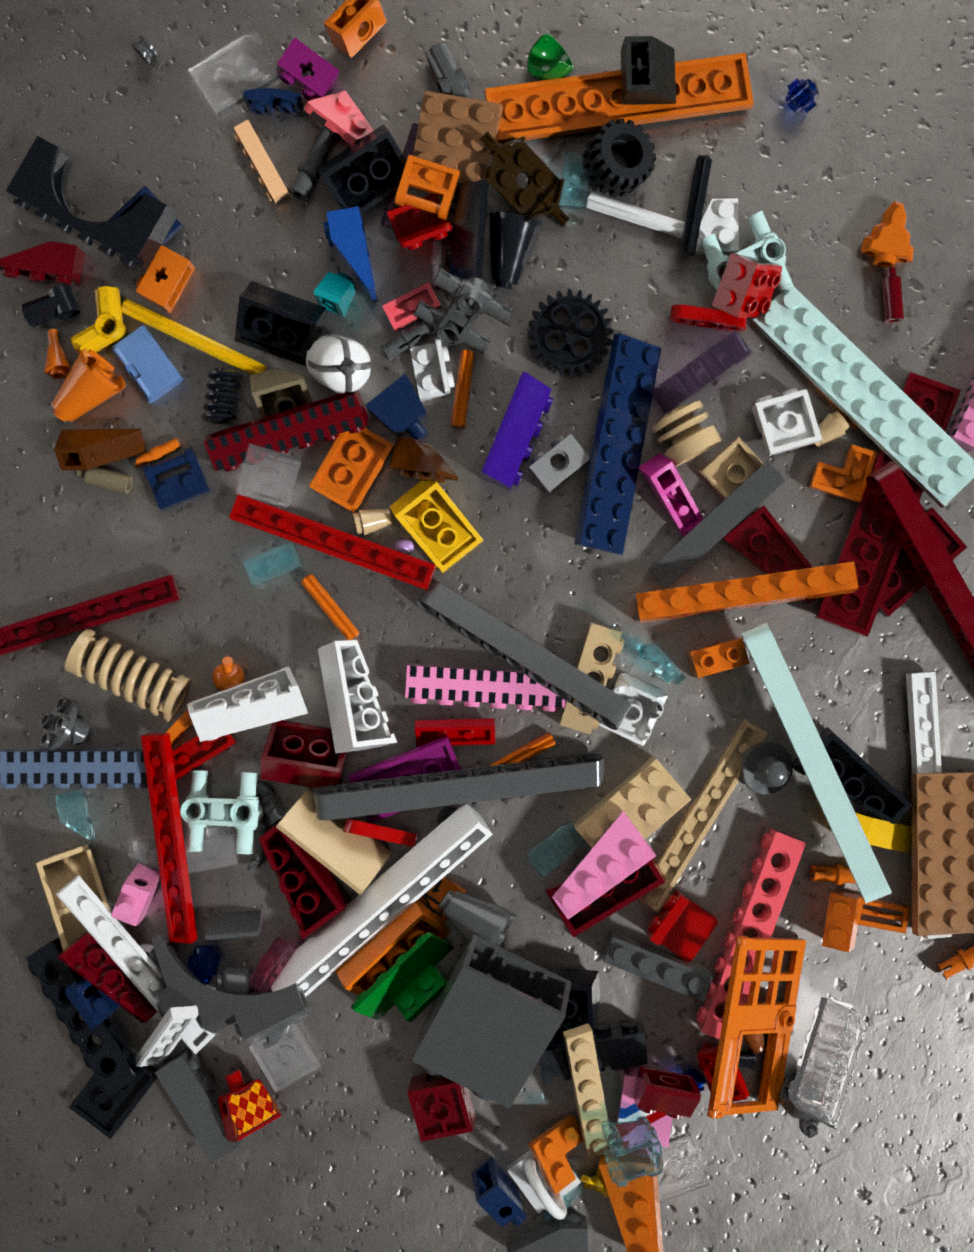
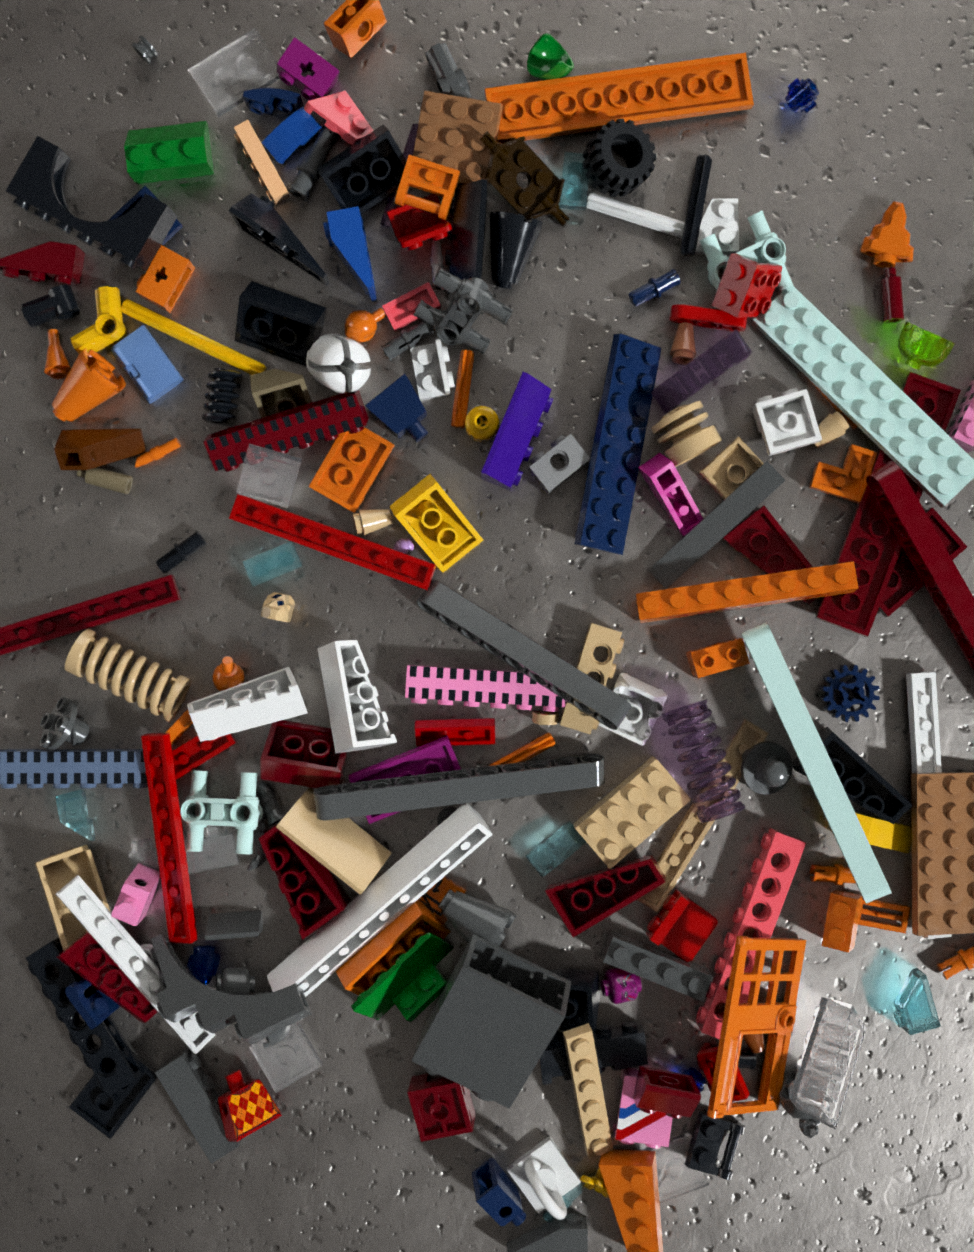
(166, 1035): white tile -> none
(169, 152): none -> green slope
(178, 487): dark blue plate -> none
(181, 552): none -> black axle
(265, 225): none -> black wedge
(271, 965): clear pink plate -> none
(278, 607): none -> tan rock
(292, 132): none -> blue slope
(330, 607): orange axle -> none
(335, 292): teal slope -> none
(362, 325): none -> orange piece
(380, 832): red beam -> none
(420, 461): reddish brown slope -> none
(477, 431): none -> yellow head
(545, 717): none -> tan tile
(550, 1152): orange plate -> none
(575, 309): black gear -> none
(608, 863): bright pink wing -> none
(620, 985): none -> magenta head
(632, 1150): clear light blue piece -> none
(647, 71): pearl dark grey slope -> none
(654, 288): none -> dark blue axle
(664, 666): clear light blue plate -> none
(683, 346): none -> nougat cone
(697, 713): none -> clear purple piece
(707, 1142): none -> black plate
(842, 700): none -> dark blue gear
(915, 1005): none -> clear light blue slope
(922, 347): none -> clear neon green cylinder

